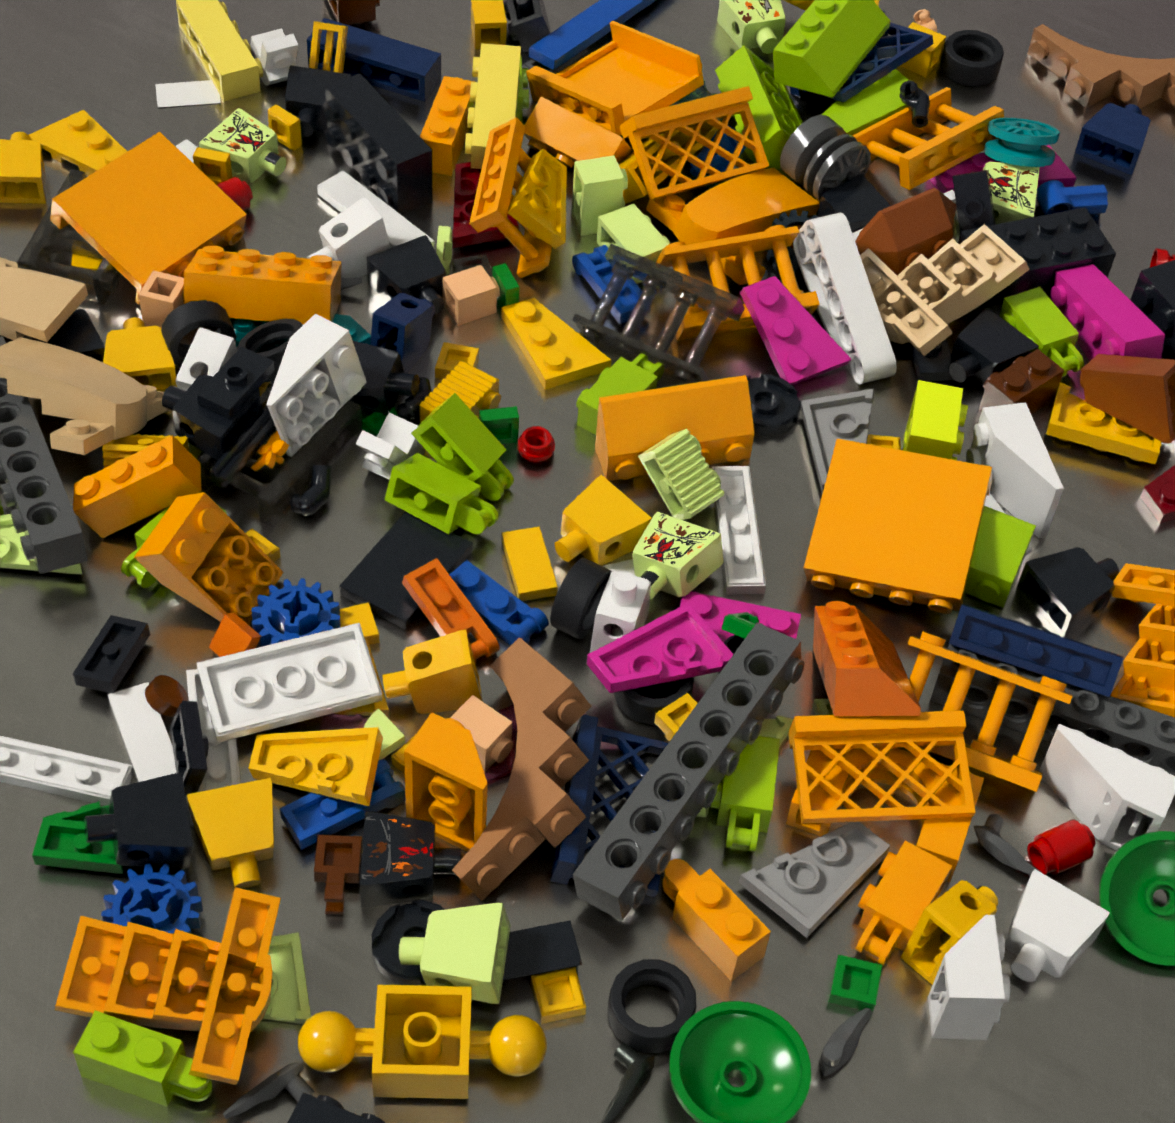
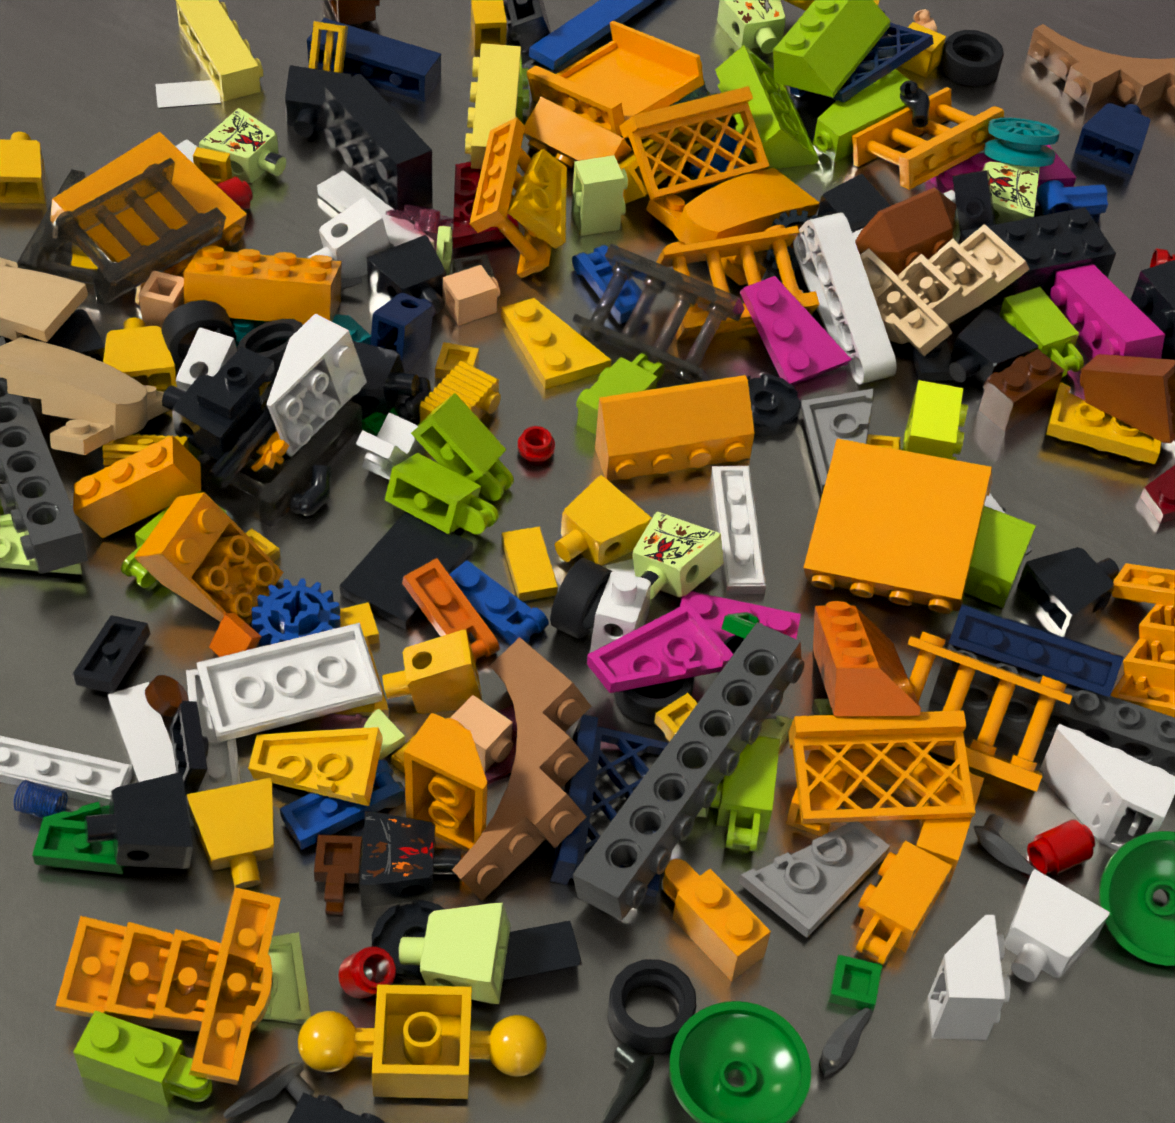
(44, 791): none -> blue piece
(79, 142): yellow wing -> none
(155, 893): blue gear -> none
(159, 256): none -> clear smoke fence
(275, 54): white brick -> none
(285, 126): yellow tile -> none
(378, 967): none -> red brick
(425, 218): none -> clear pink plate
(447, 124): light orange brick -> none
(502, 423): green tile -> none
(507, 284): green tile -> none
(558, 995): yellow tile -> none
(632, 232): yellowish green brick -> none
(682, 474): yellowish green brick -> none
(823, 156): dark grey wheel -> none
(950, 913): yellow torso -> none
(1021, 467): white slope -> none

